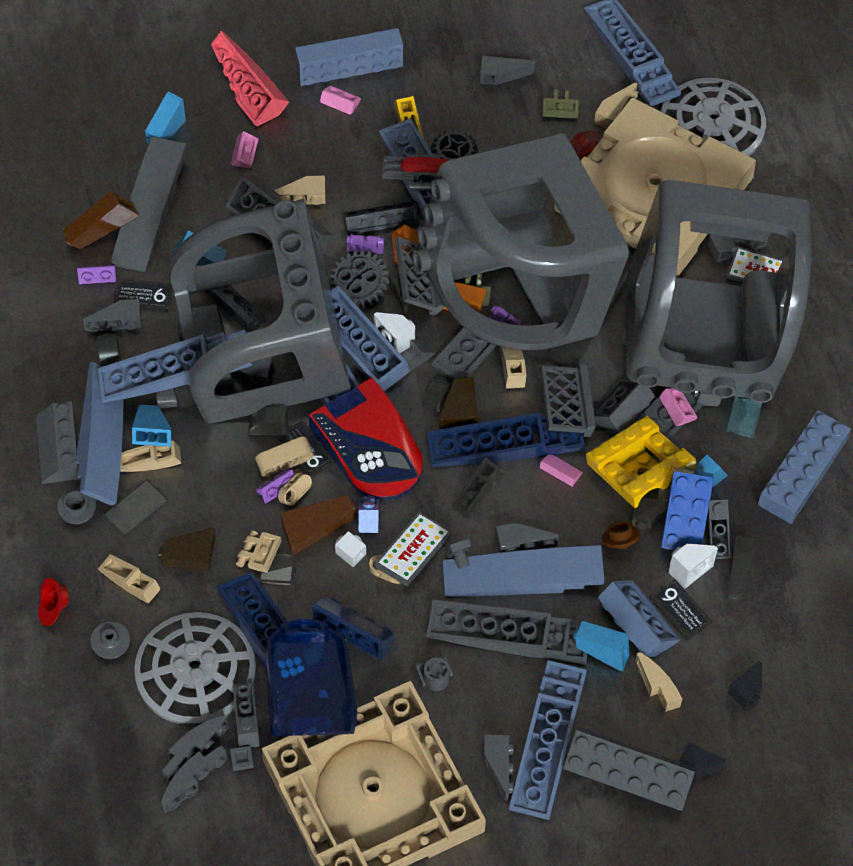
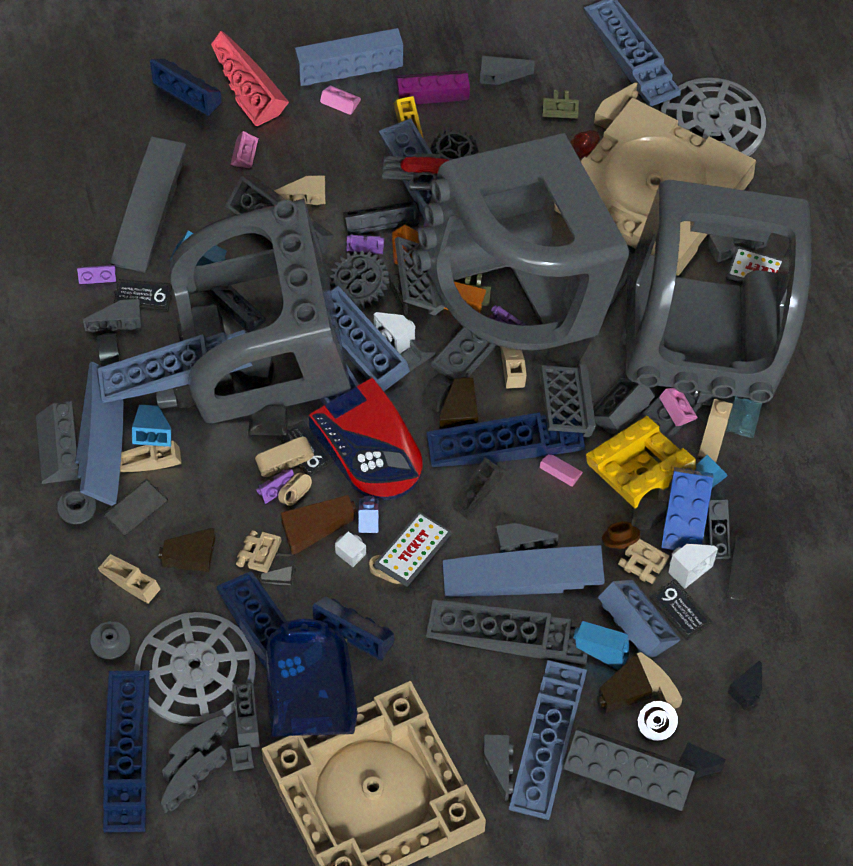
(53, 600): red piece -> none
(100, 220): reddish brown slope -> none
(126, 751): none -> dark blue slope
(167, 118): dark azure slope -> none
(185, 86): none -> dark blue slope
(434, 87): none -> magenta slope
(436, 673): dark grey piece -> none
(459, 551): dark grey tile -> none
(625, 687): none -> dark brown slope
(646, 555): none -> tan plate
(664, 727): none -> piece
(715, 429): none -> tan slope
(804, 467): sand blue brick -> none

